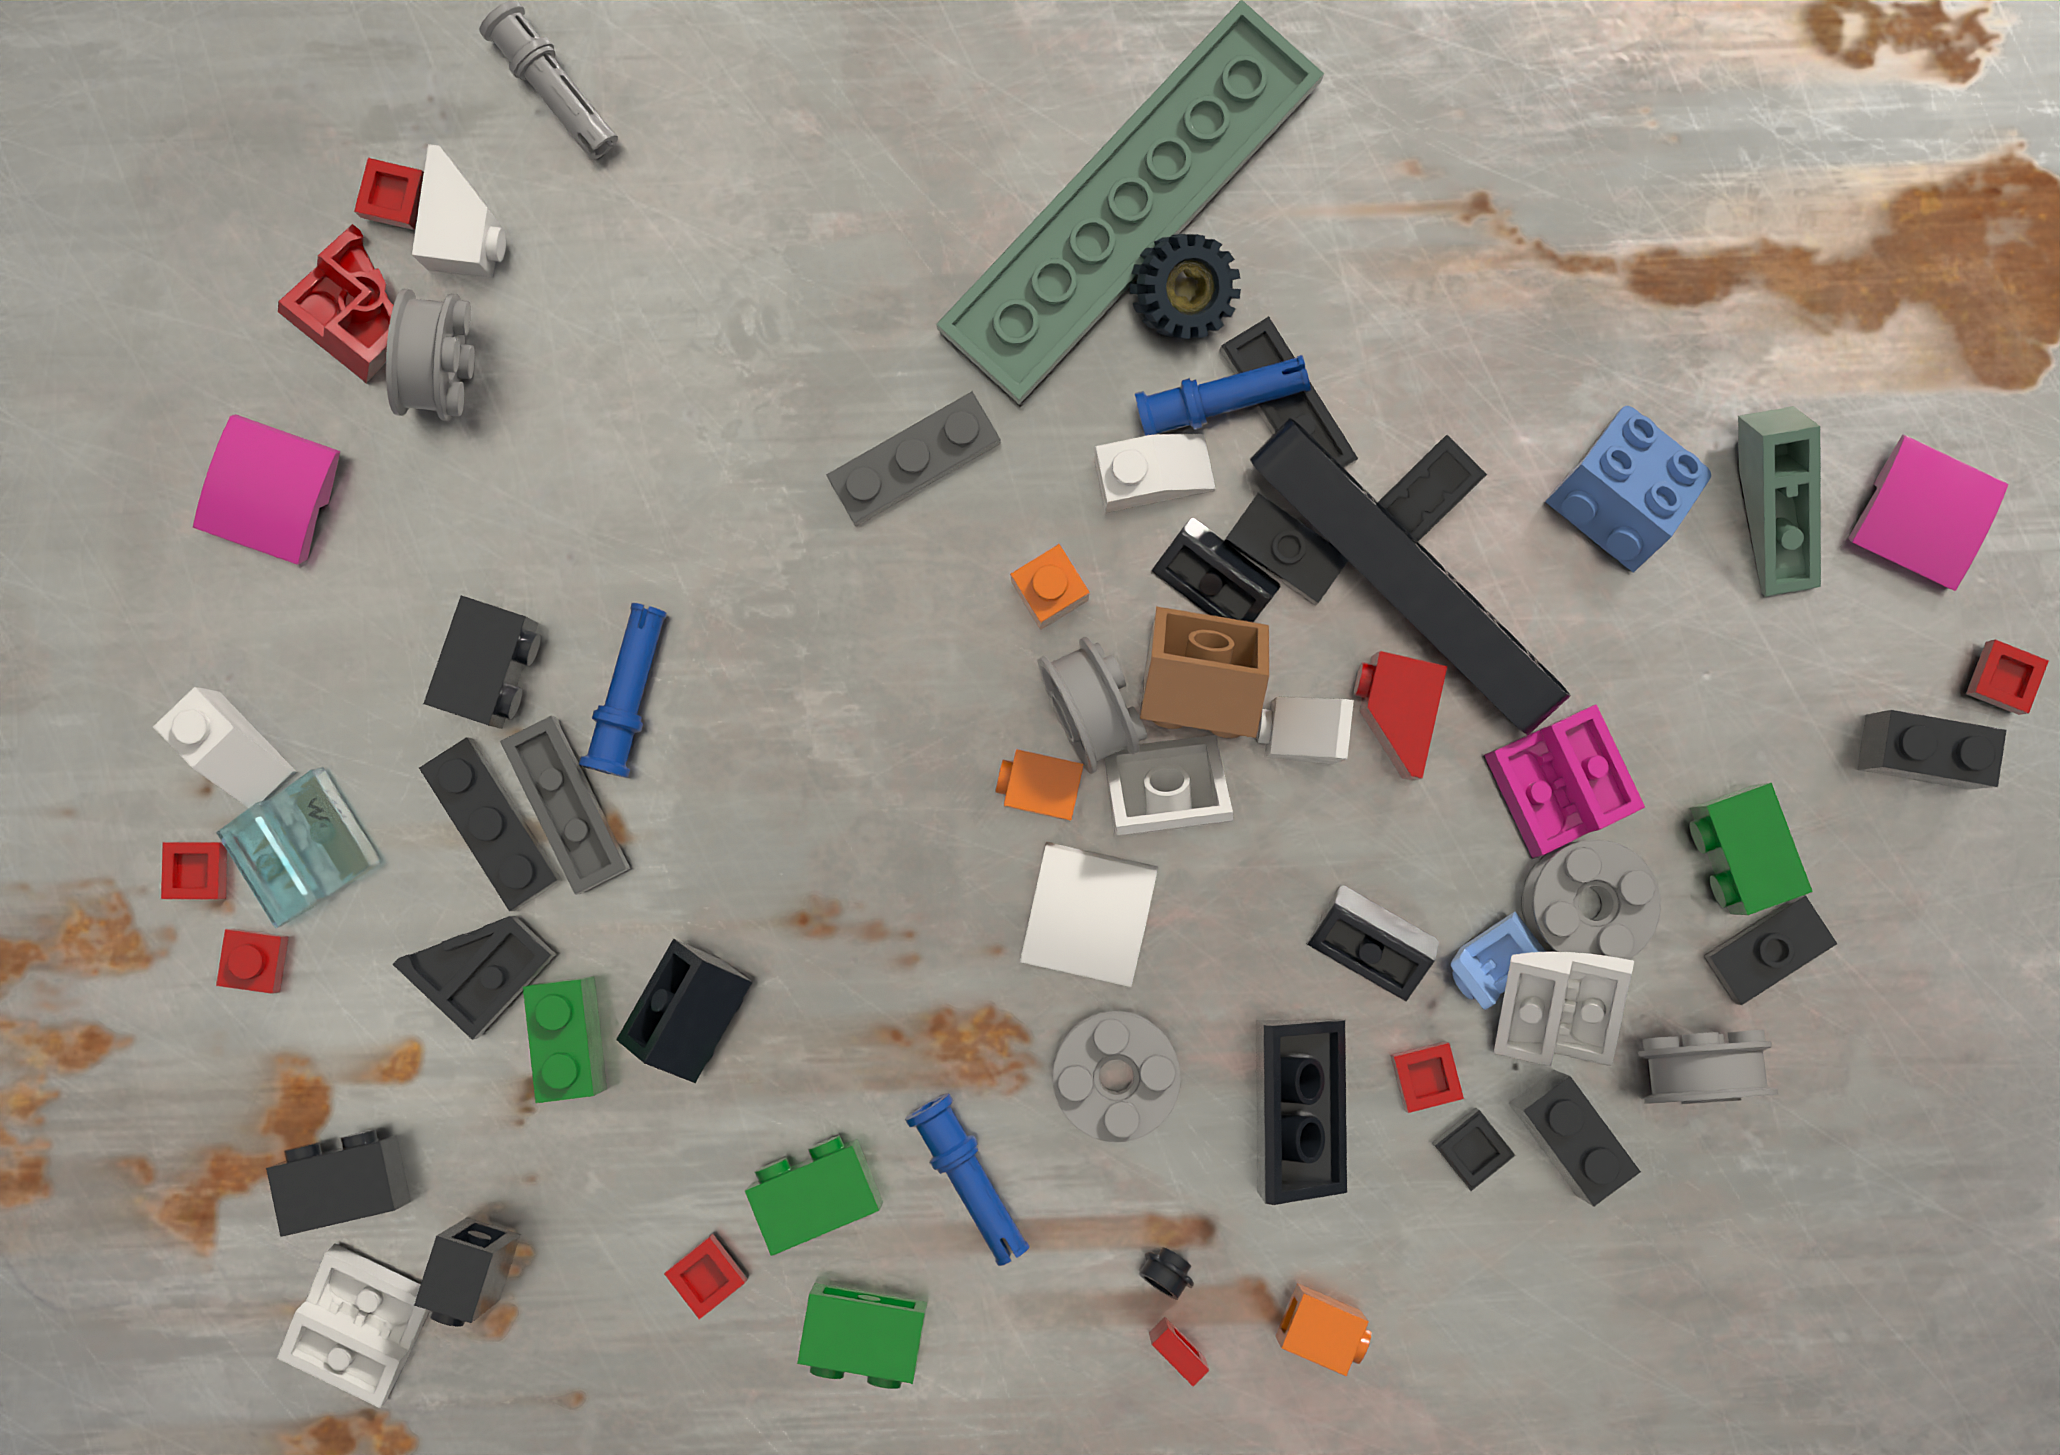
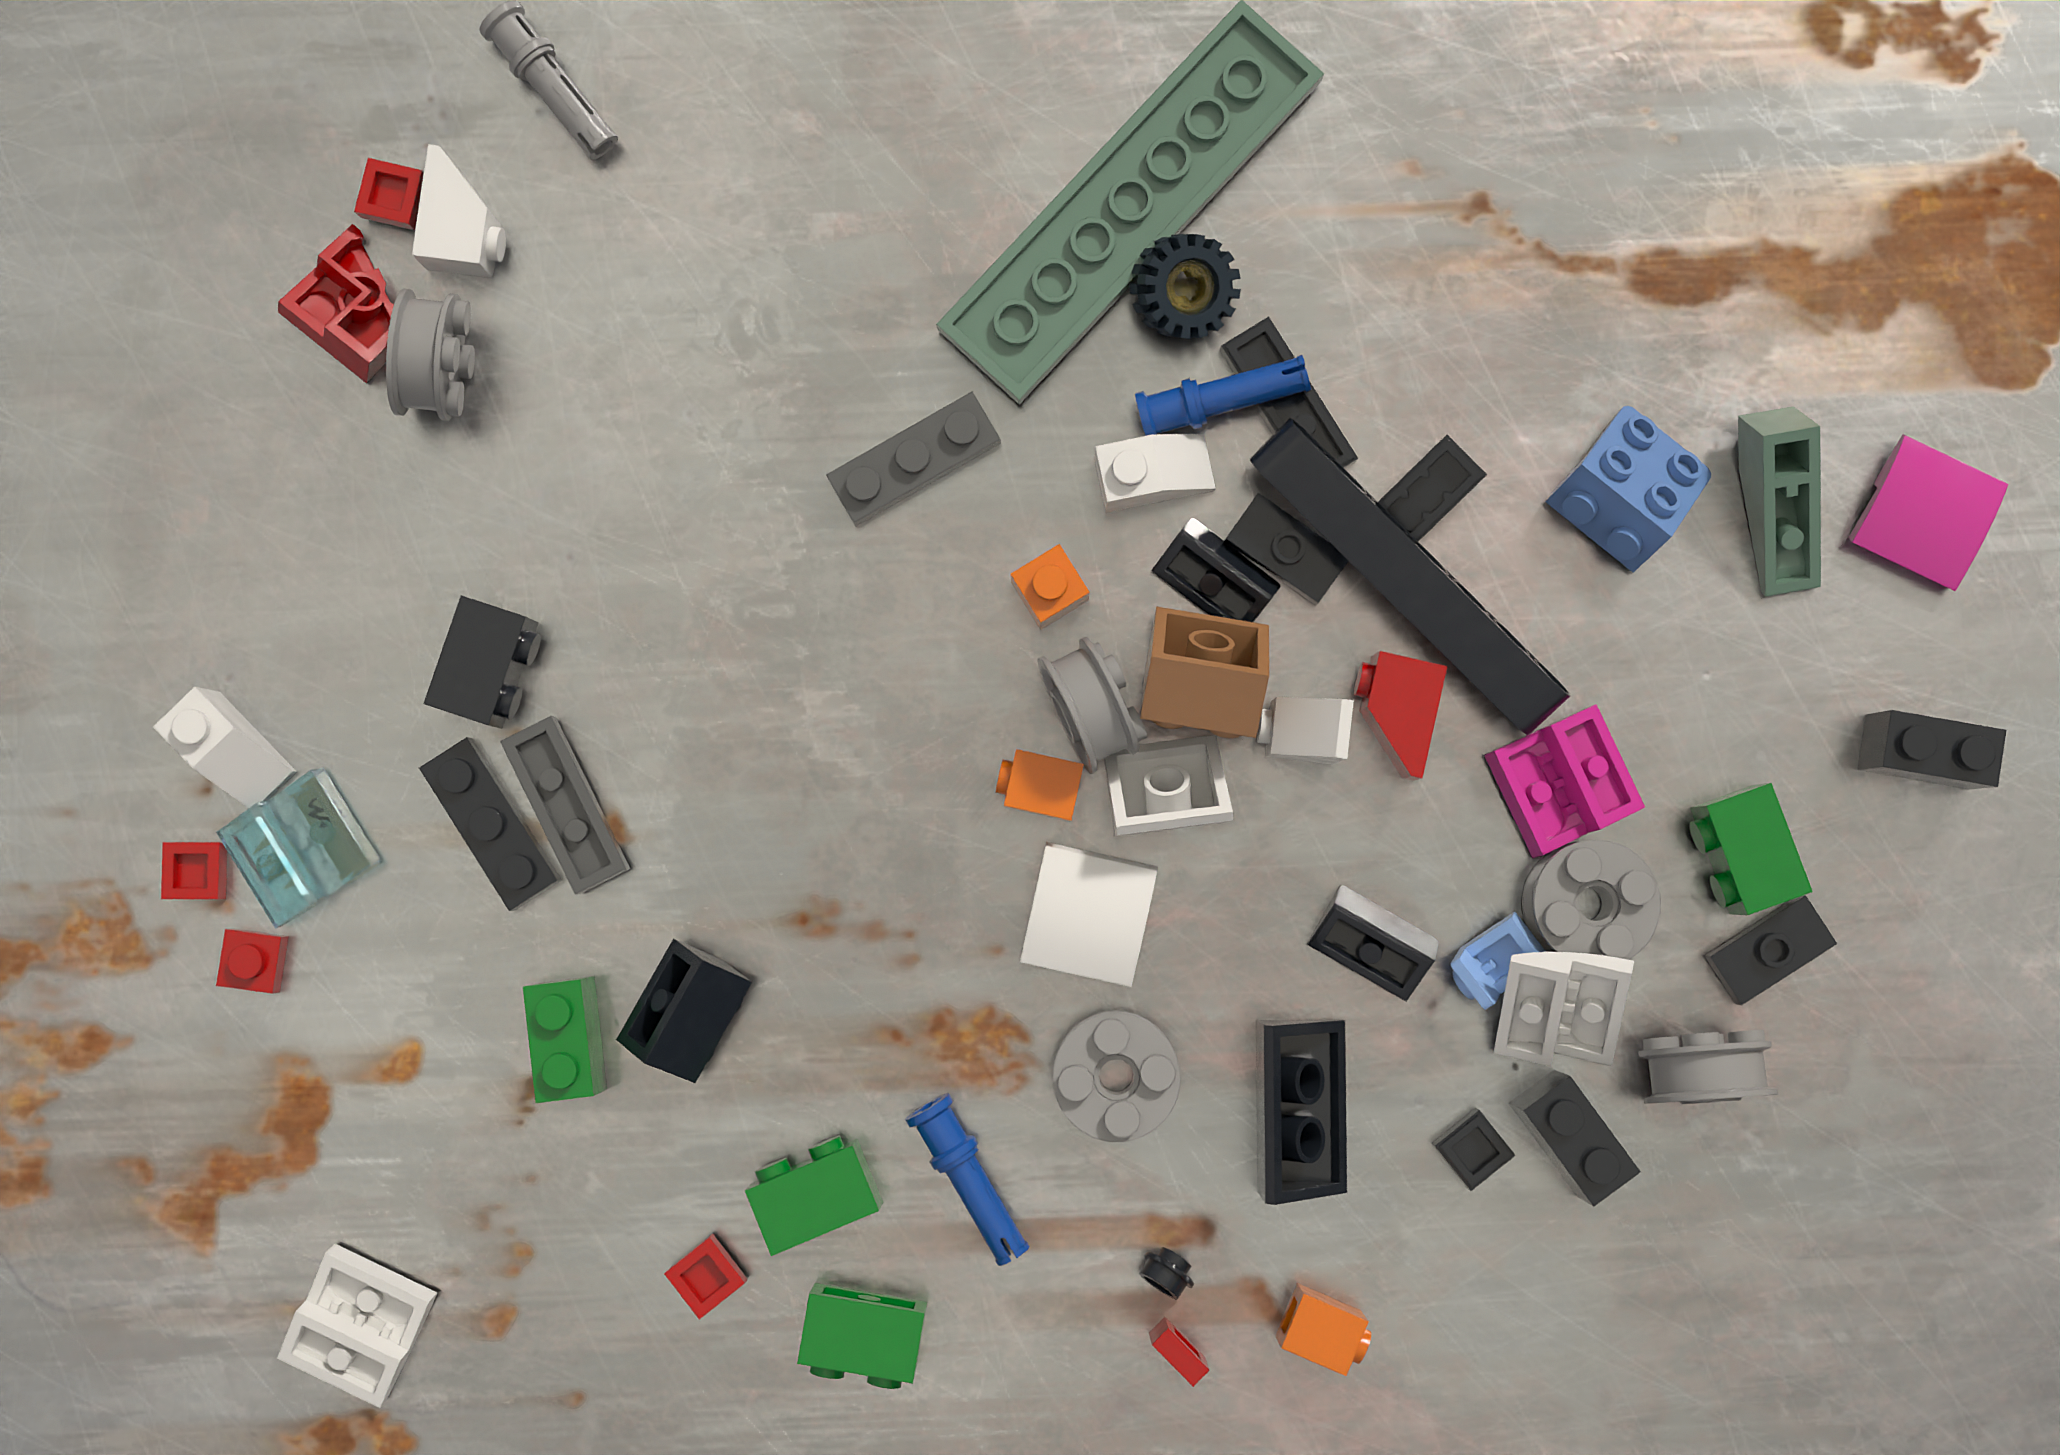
(266, 489): dark pink slope -> none
(338, 1184): black brick -> none
(466, 1271): black brick -> none
(477, 972): black wing -> none
(618, 717): blue pin -> none
(1427, 1077): red tile -> none
(2007, 677): red plate -> none

